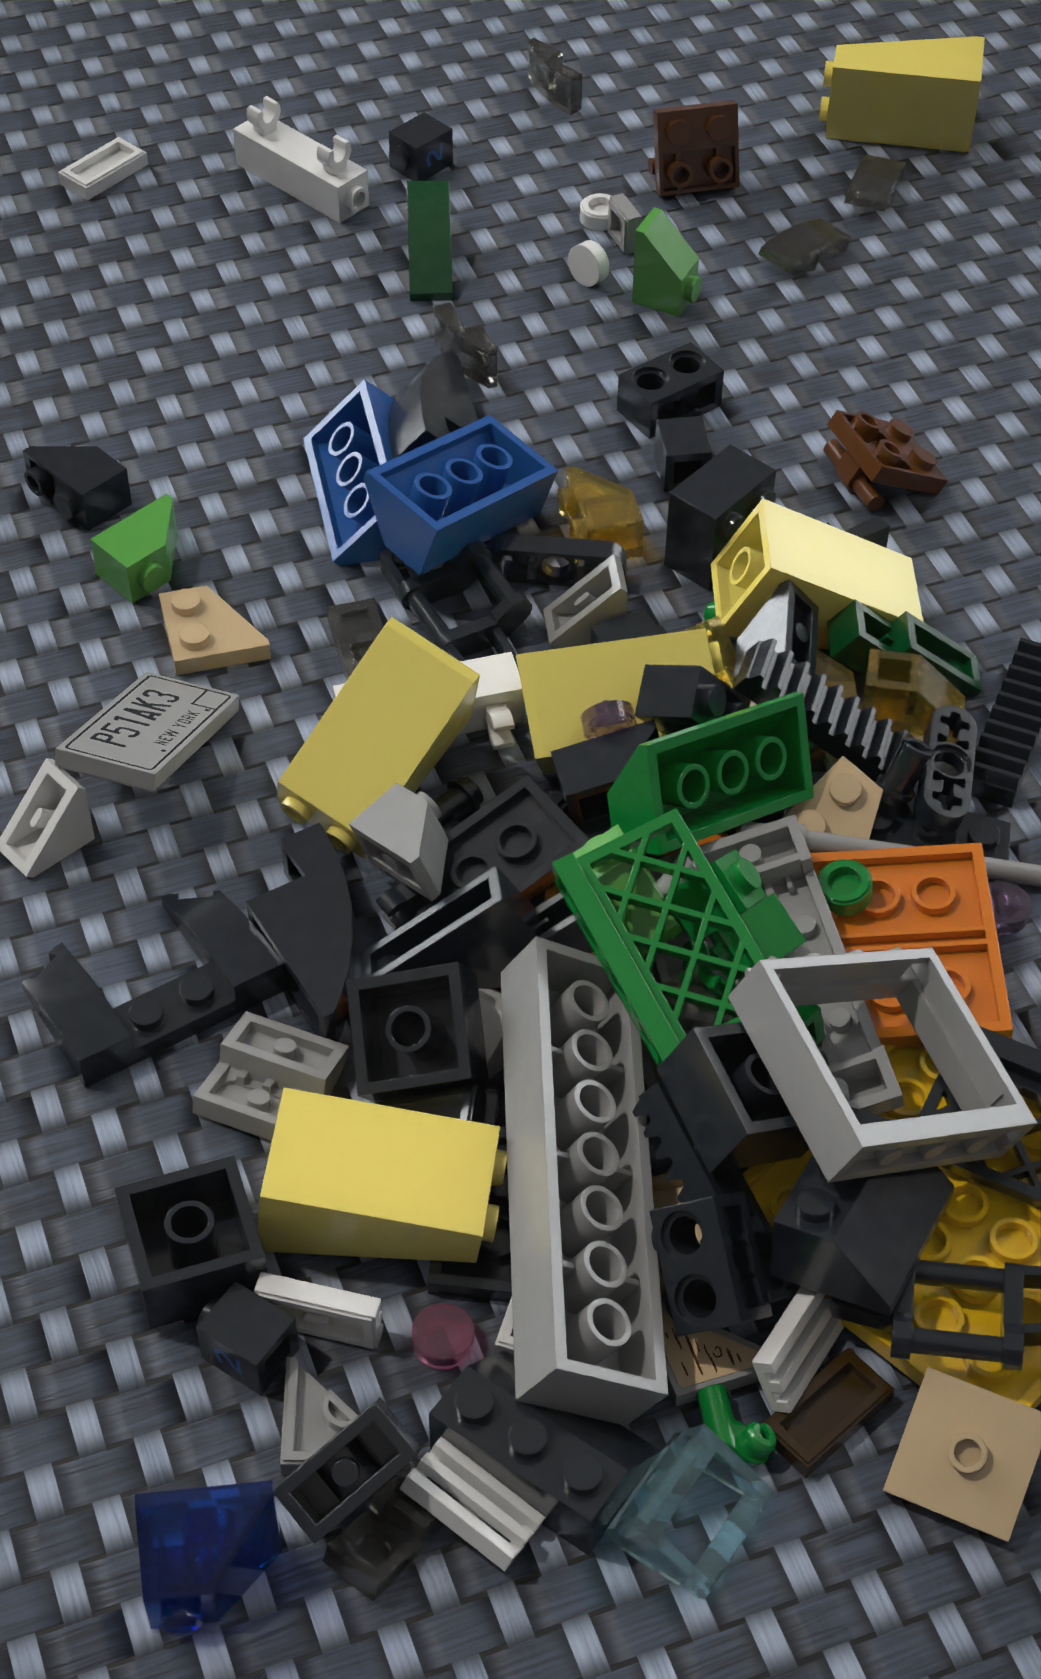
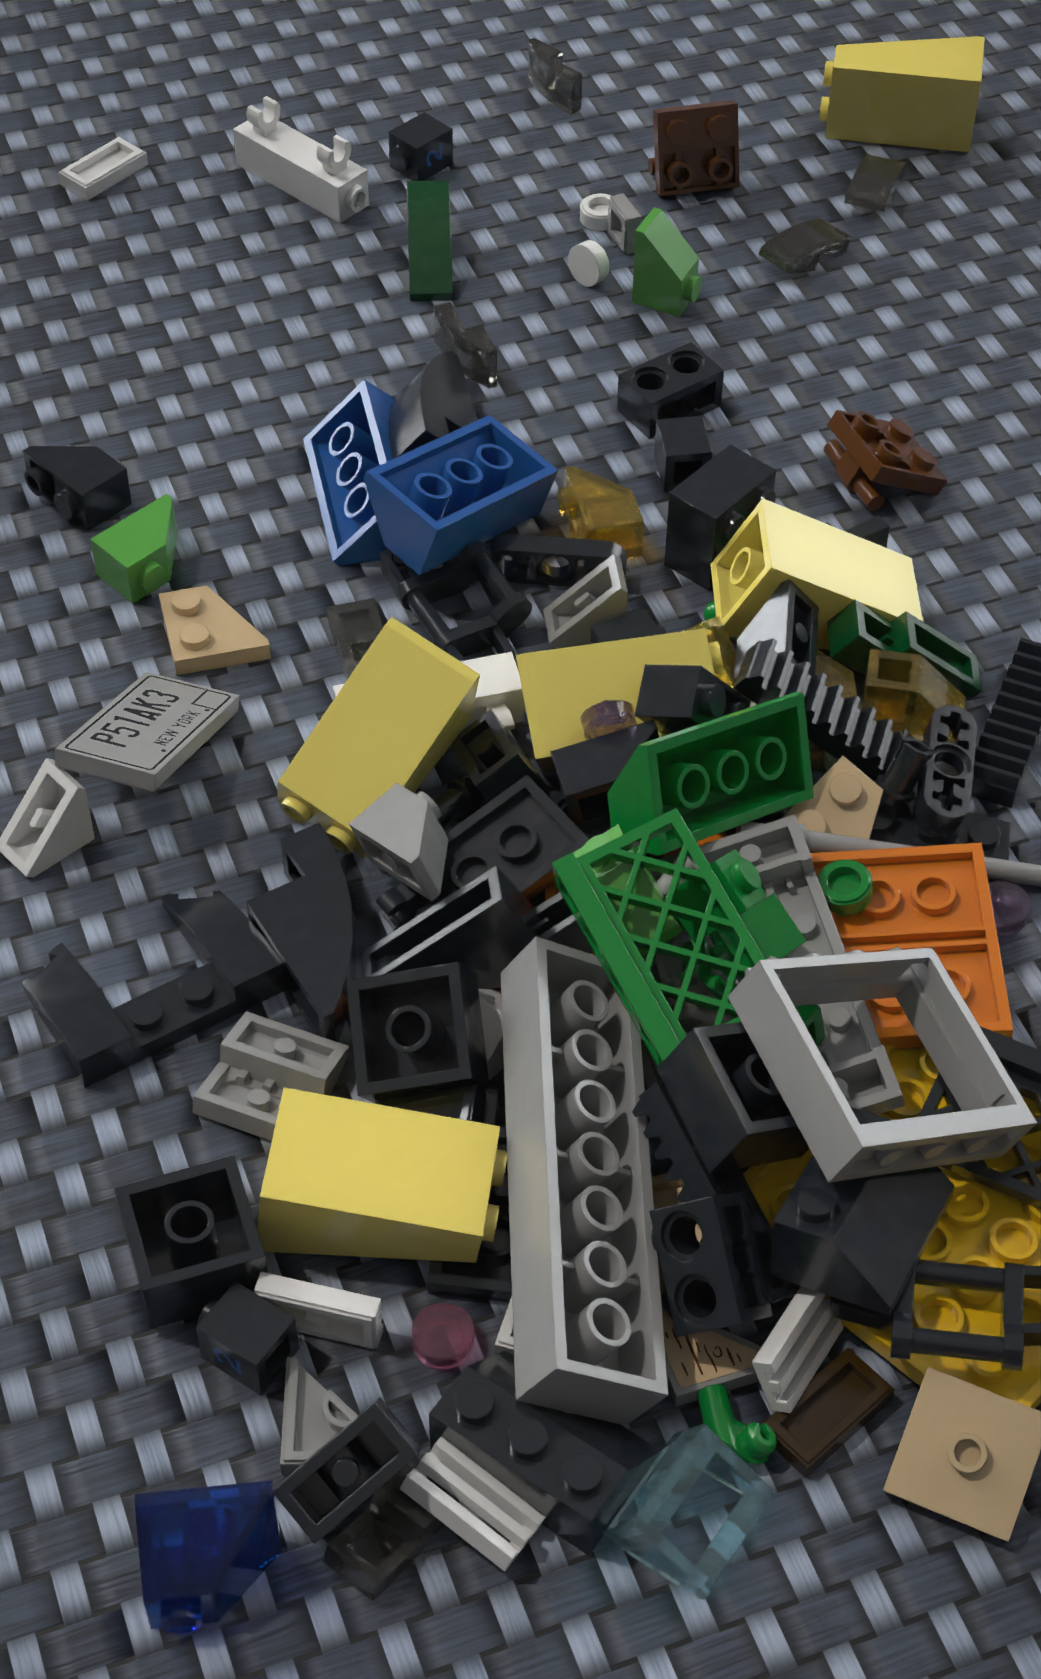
(493, 757): none -> black slope

